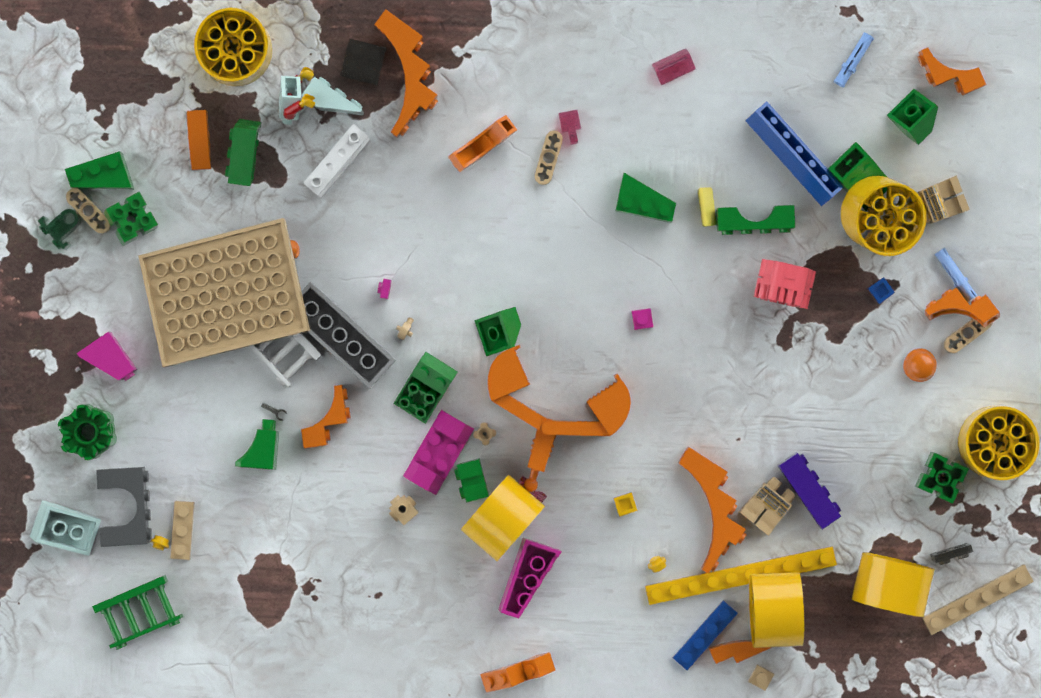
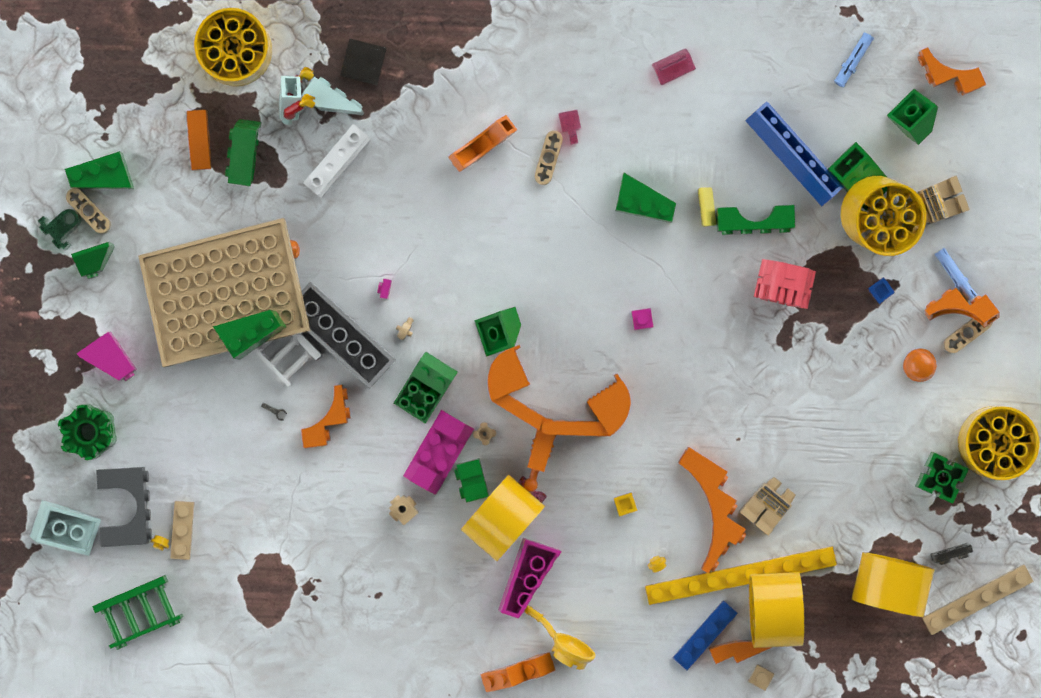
(93, 259): none -> green slope
(126, 229): green brick -> none
(249, 332): none -> green wedge
(263, 450): green hips -> none
(415, 69): orange arch -> none
(566, 647): none -> yellow piece
(809, 490): dark purple brick -> none

